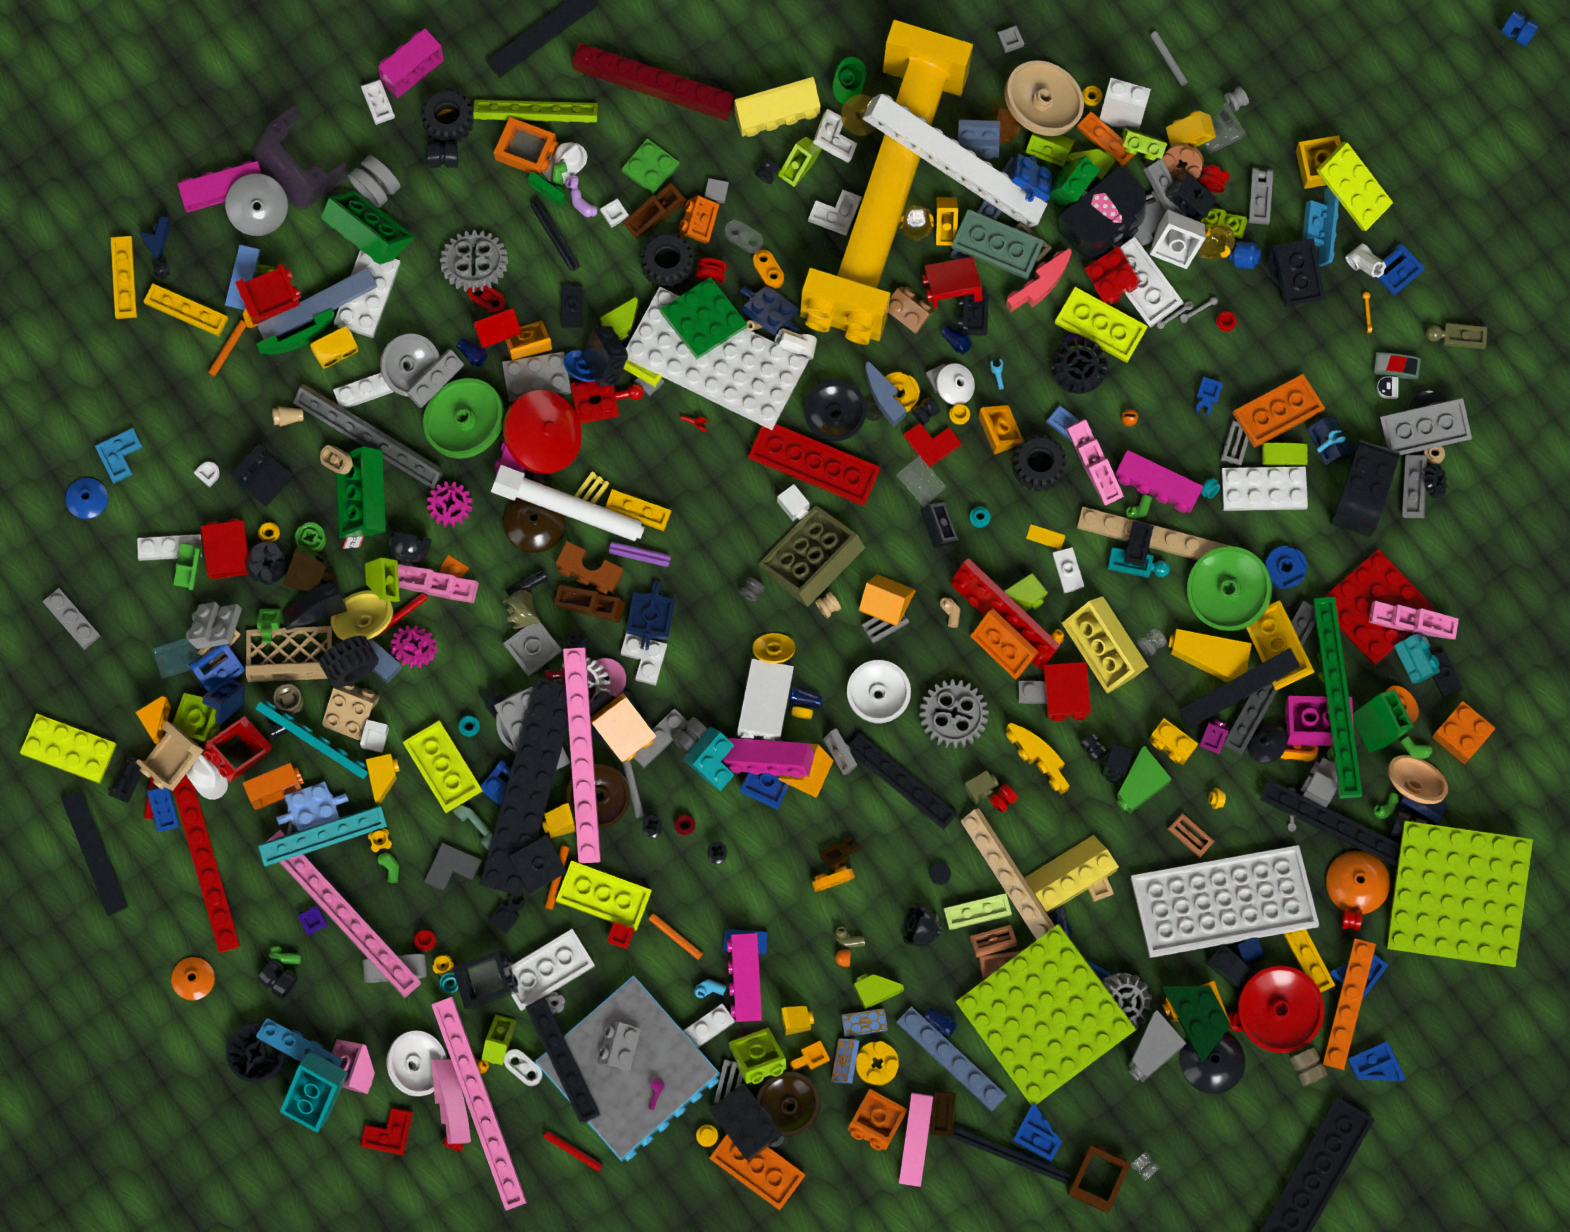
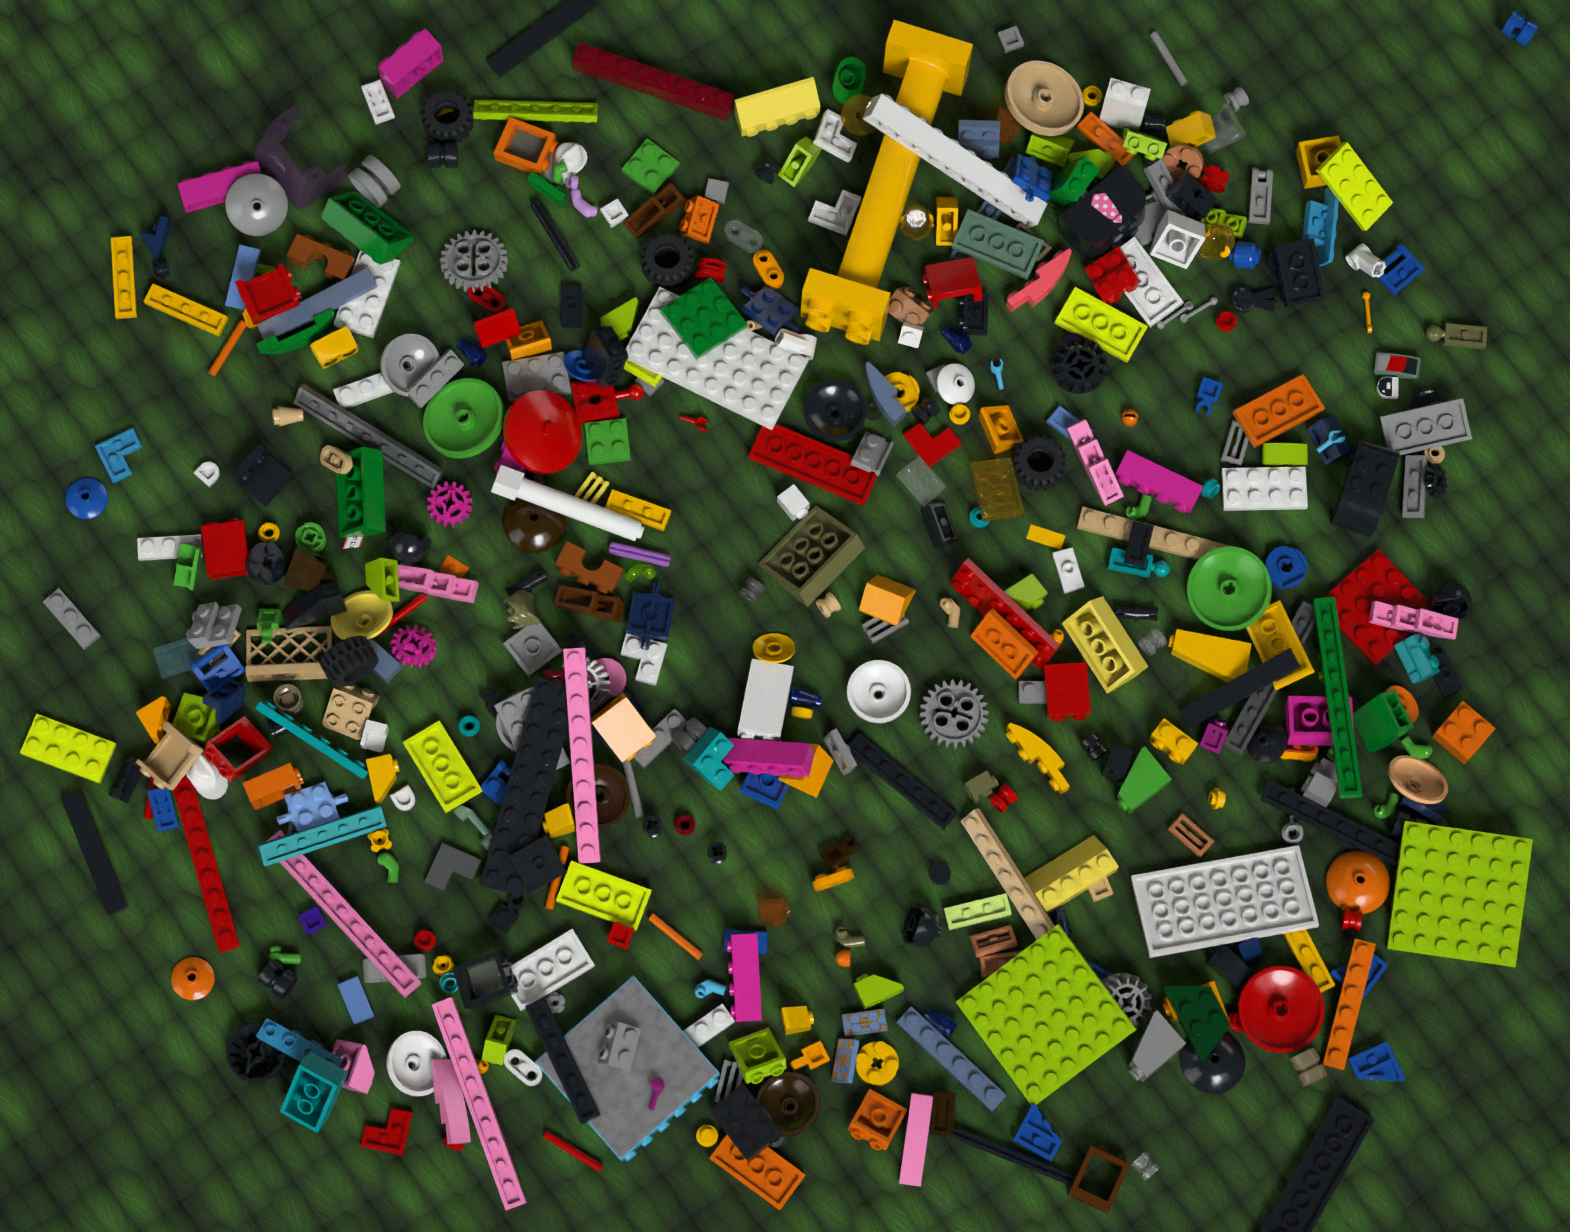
(306, 249): none -> dark orange arch
(356, 1000): none -> medium blue tile
(403, 798): none -> white tile
(607, 441): none -> bright green plate
(640, 569): none -> clear neon green arm
(774, 912): none -> clear orange brick
(872, 453): none -> light grey plate
(910, 334): none -> white plate
(996, 489): none -> clear yellow plate
(1136, 612): none -> black pin
(1154, 123): none -> black bush
(1244, 300): none -> black piece
(1292, 839): none -> light grey plate
(1451, 600): none -> black cylinder

